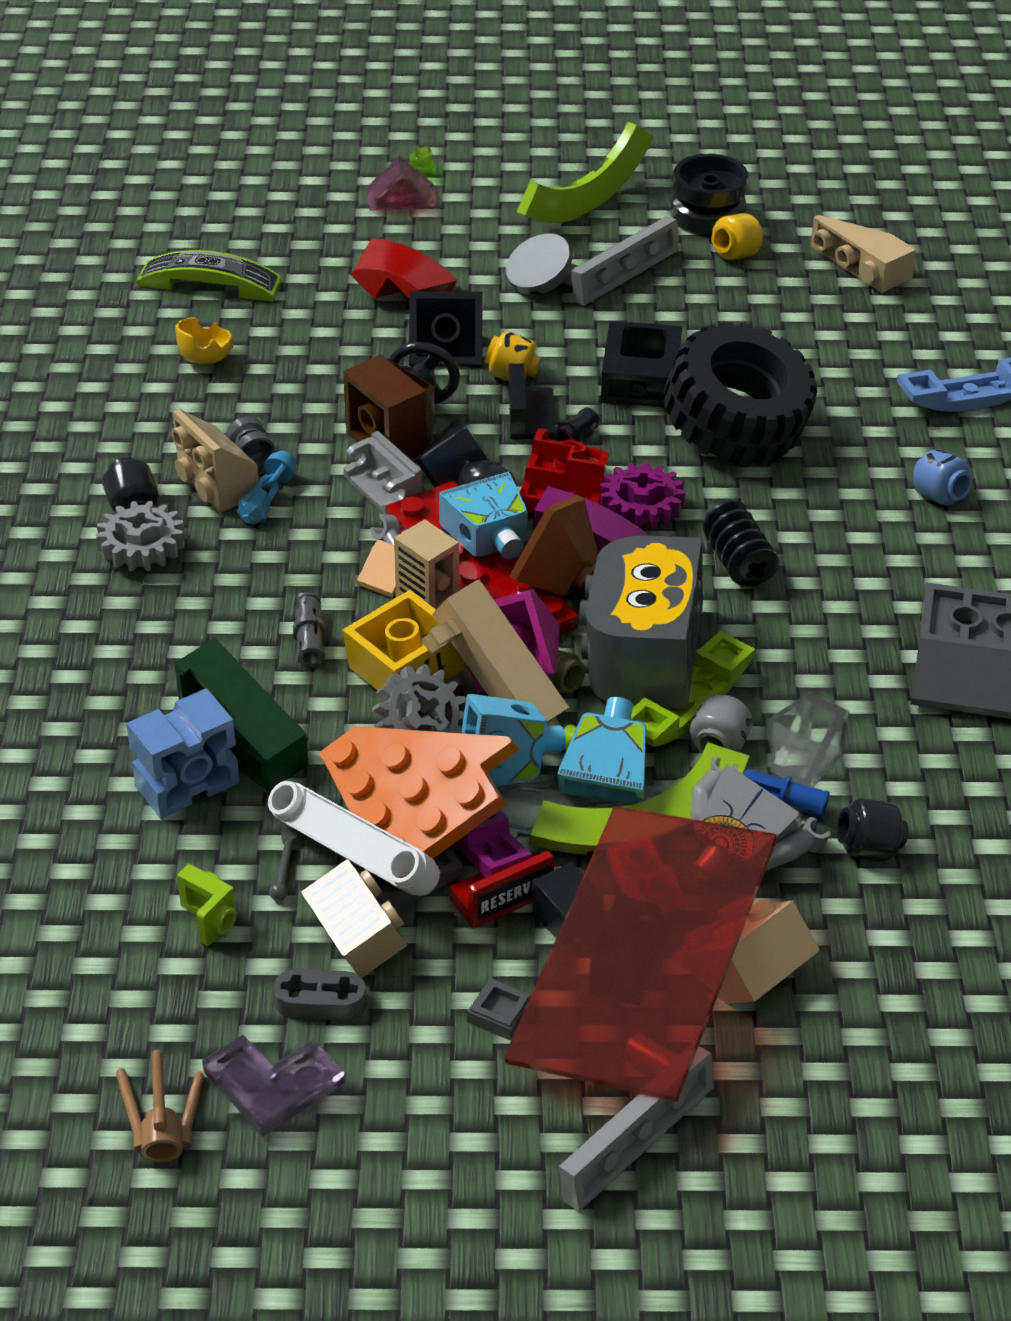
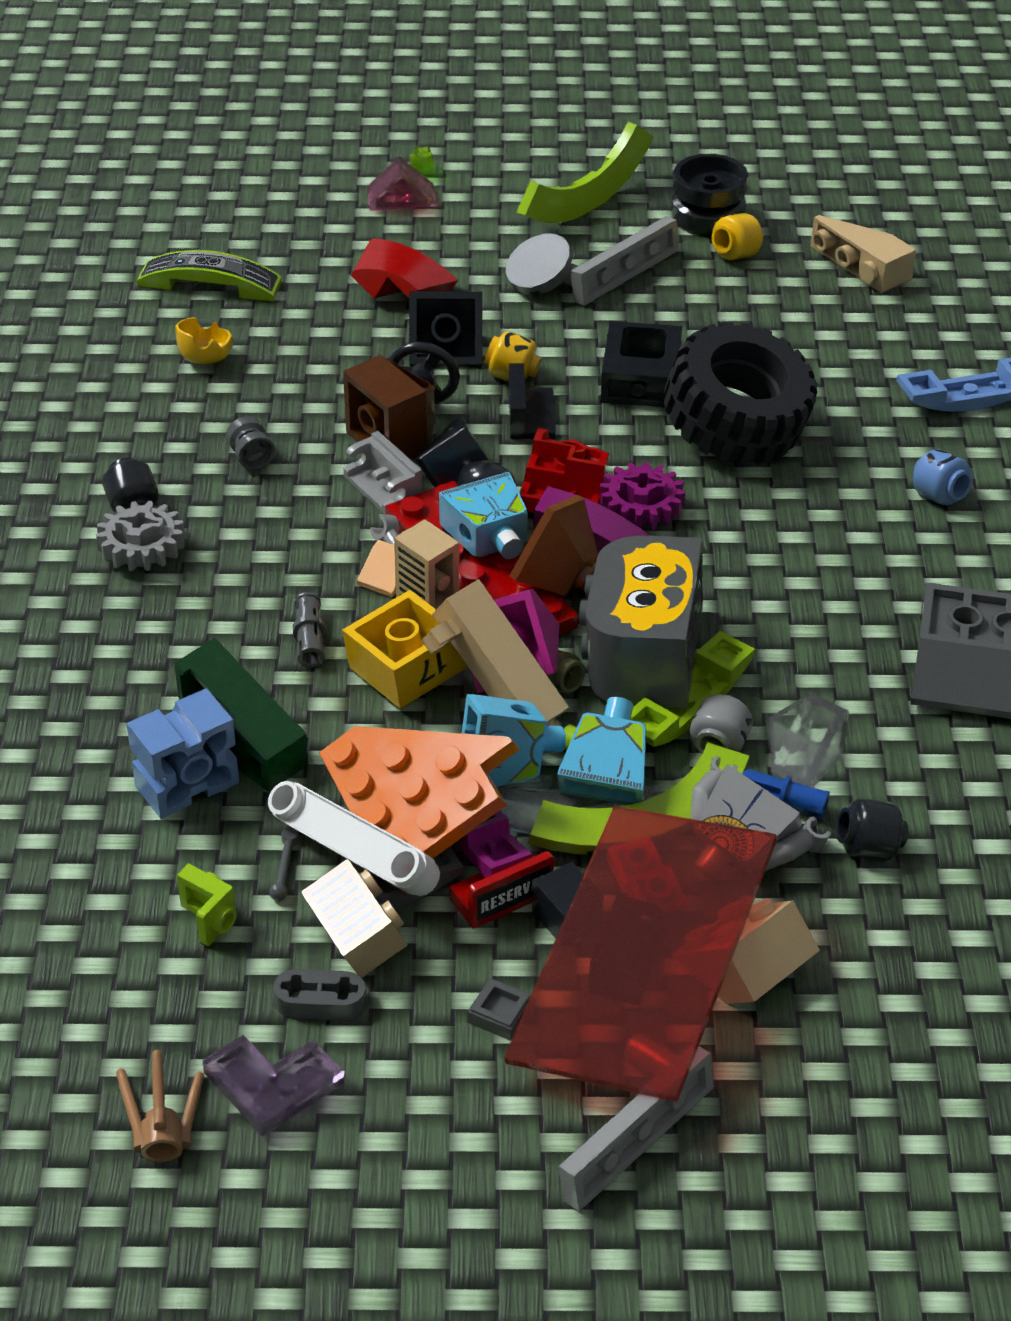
(211, 462): tan slope -> none
(255, 504): dark azure piece -> none
(407, 696): light grey gear -> none
(578, 426): black pin -> none
(740, 544): black piece -> none

